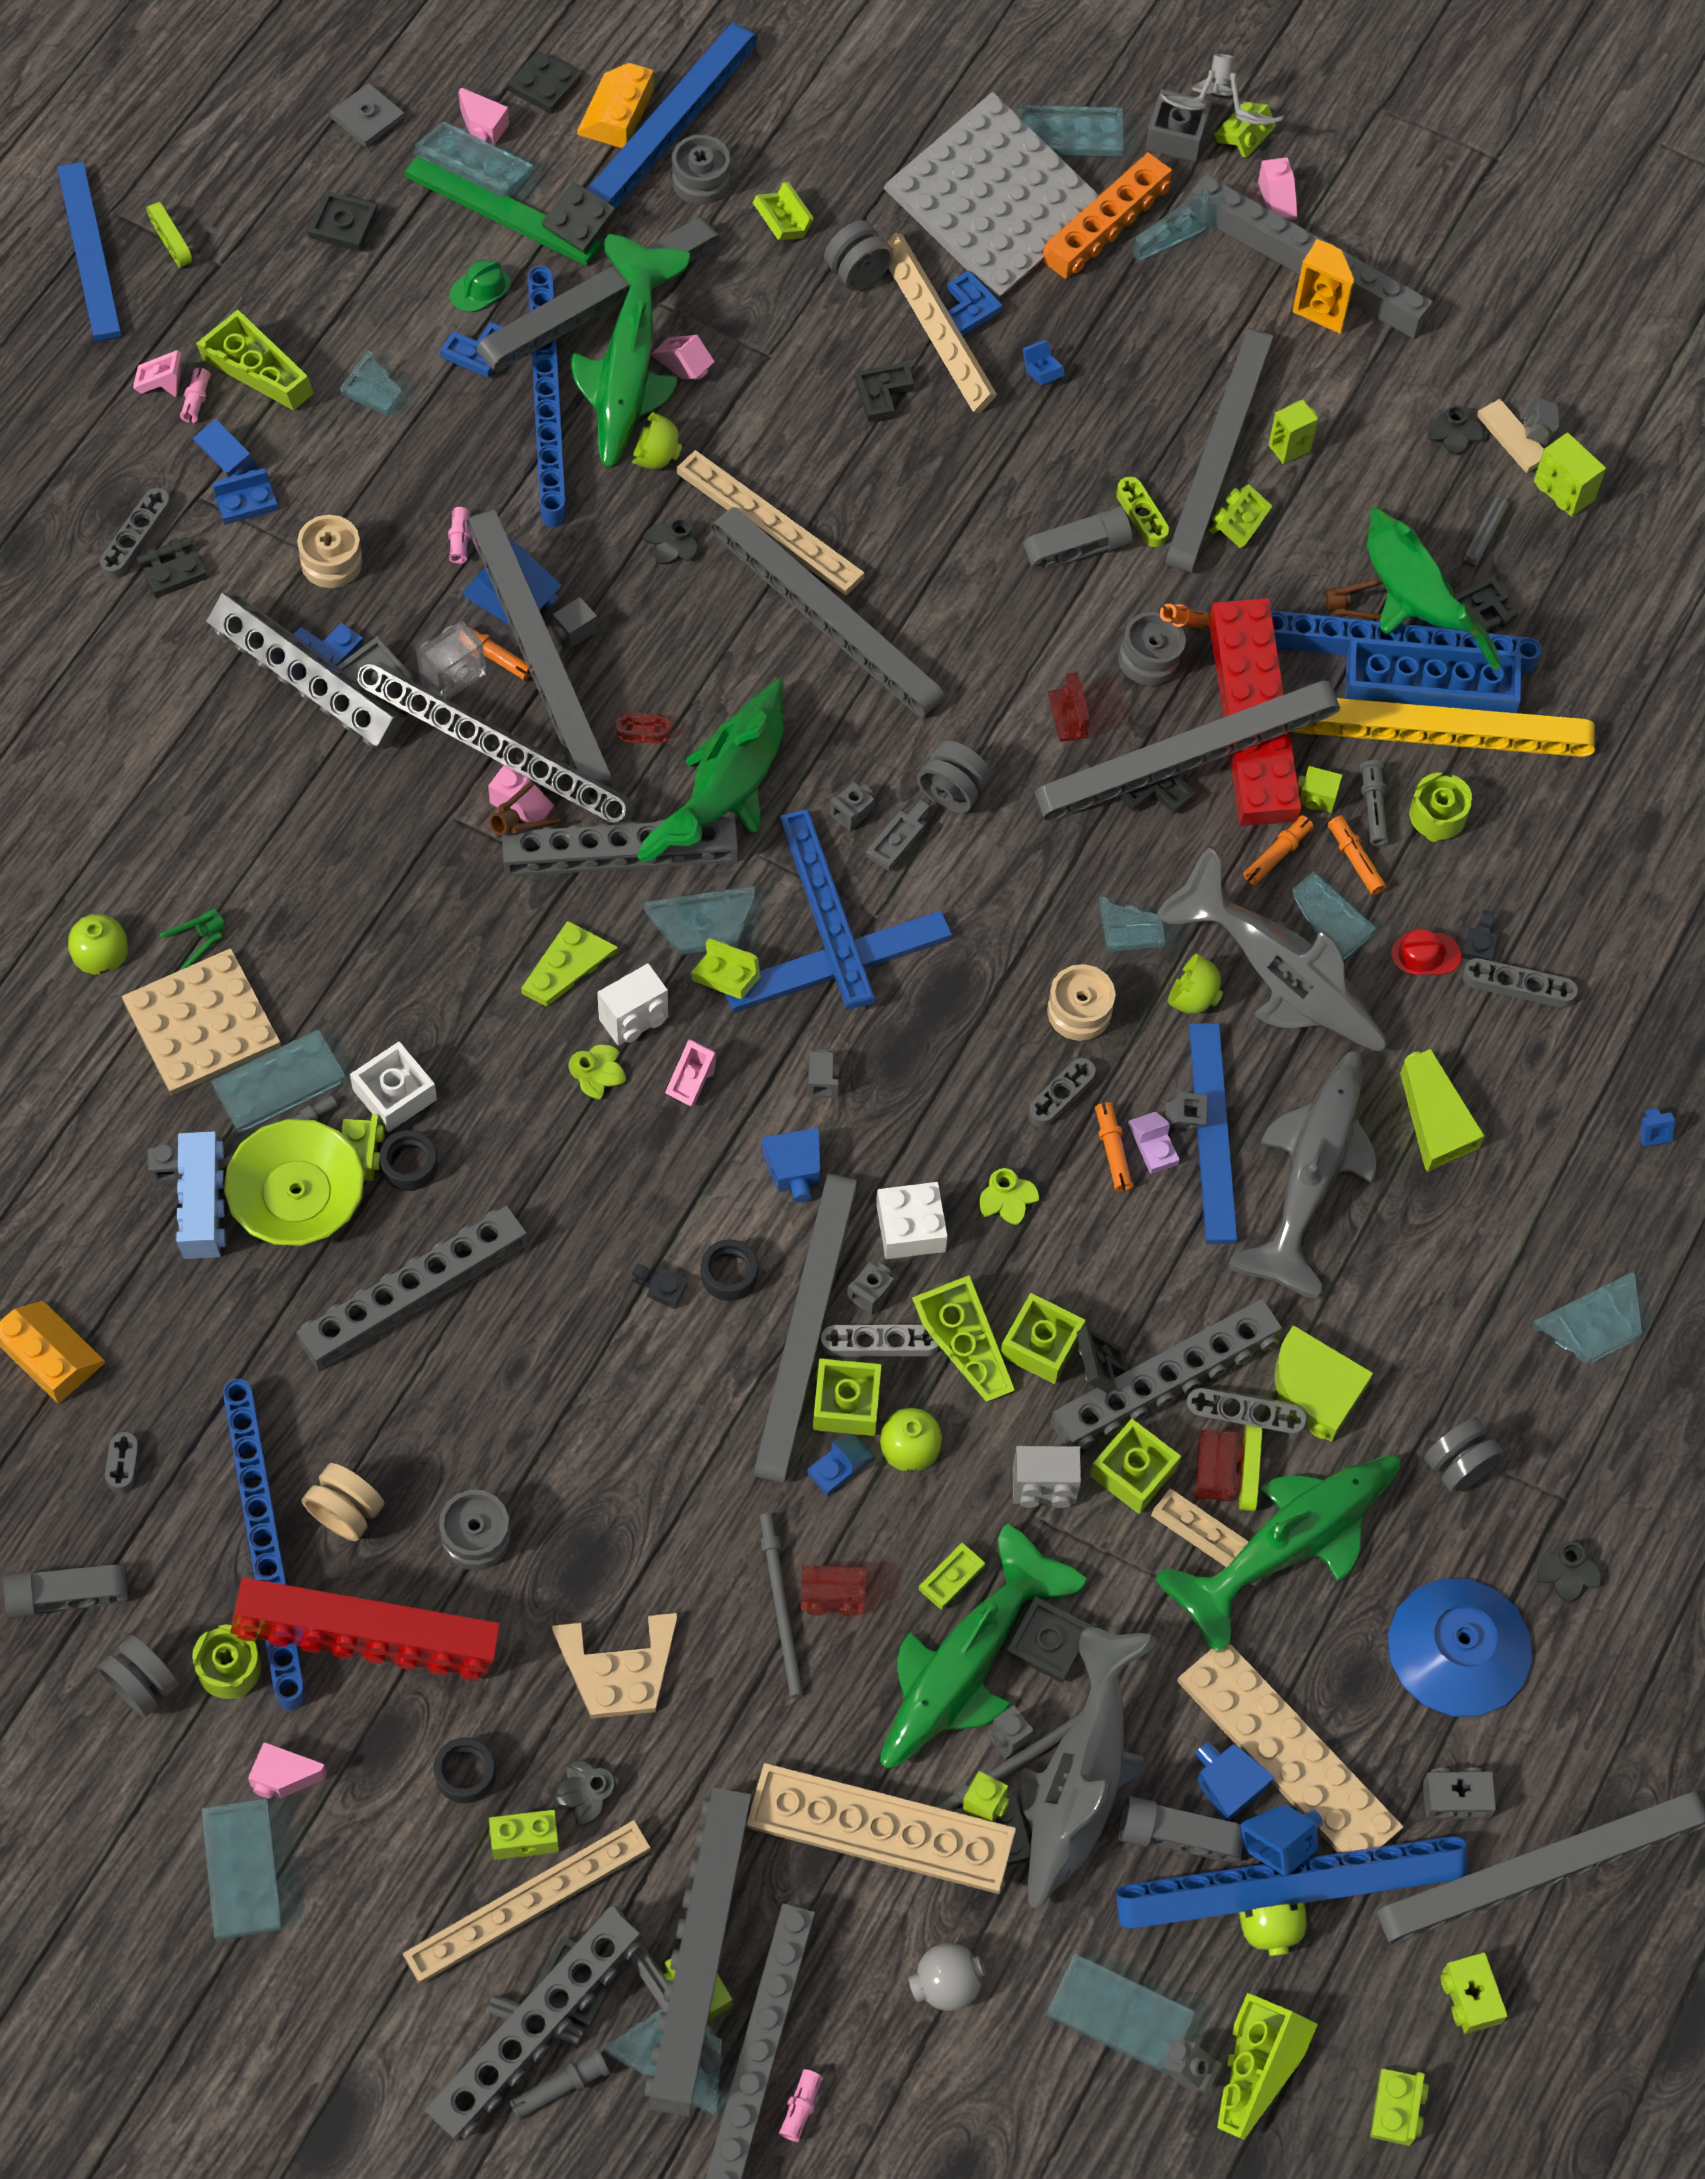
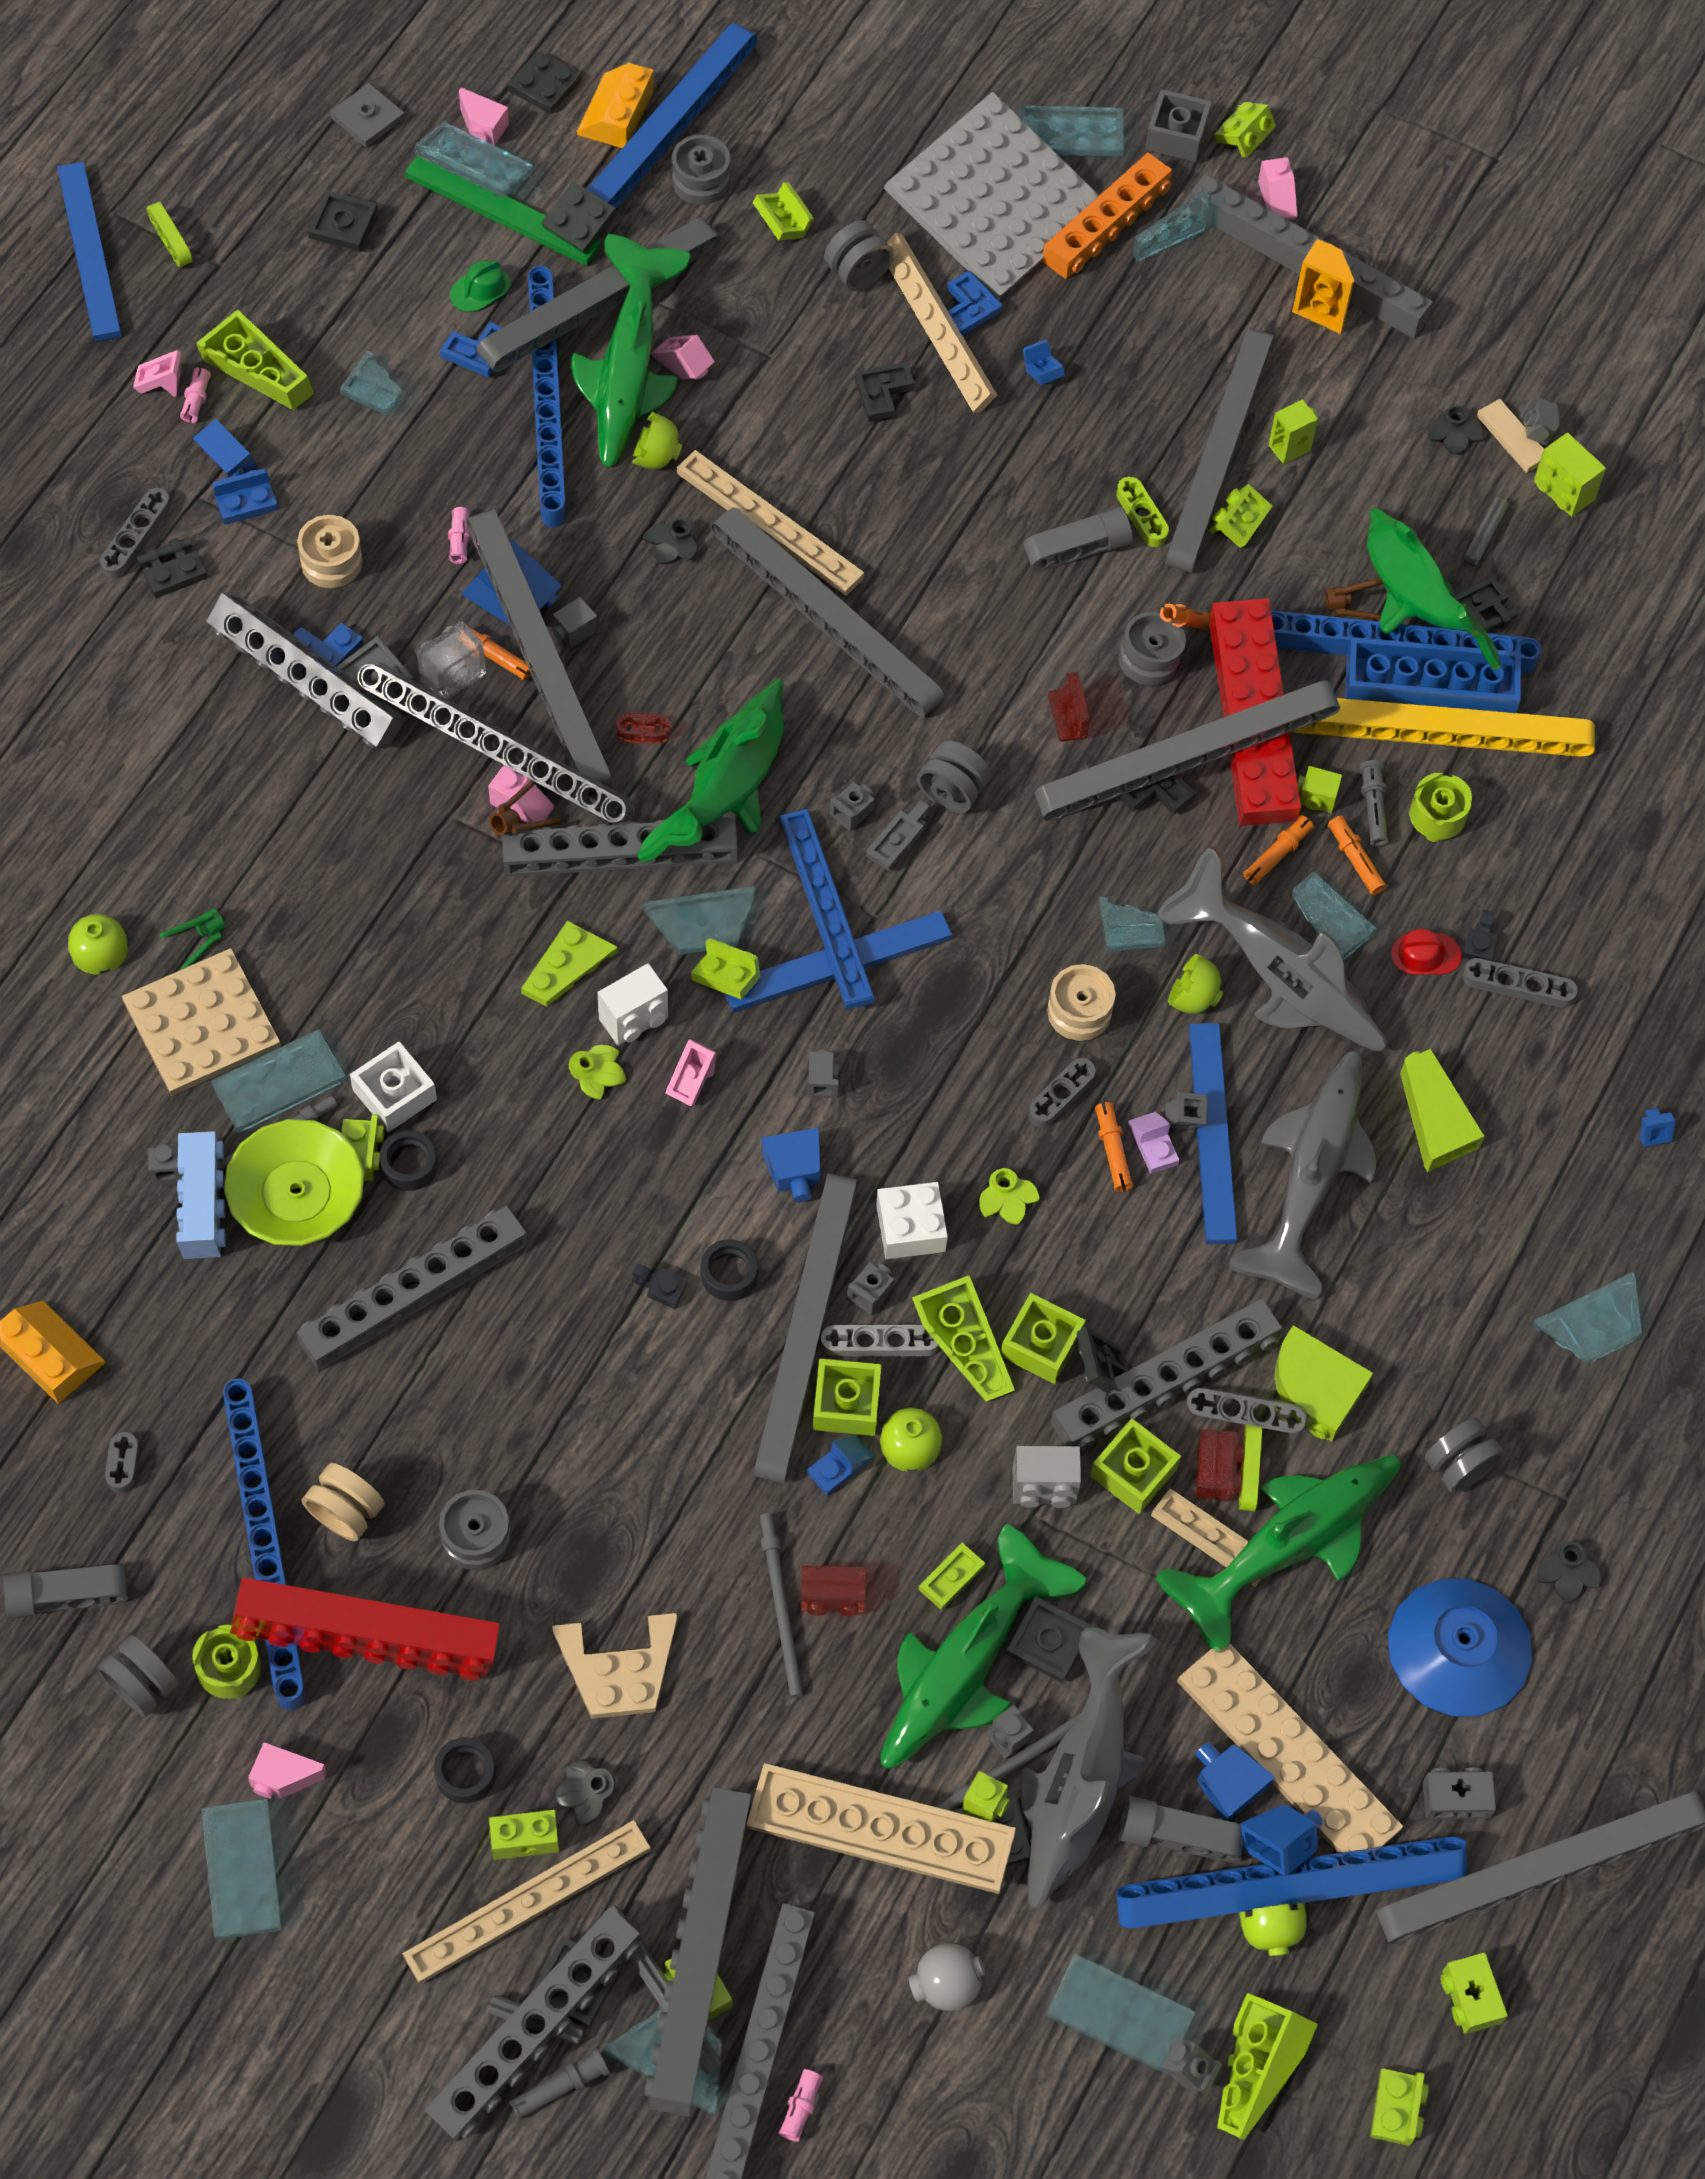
(1219, 74): light grey plant -> none

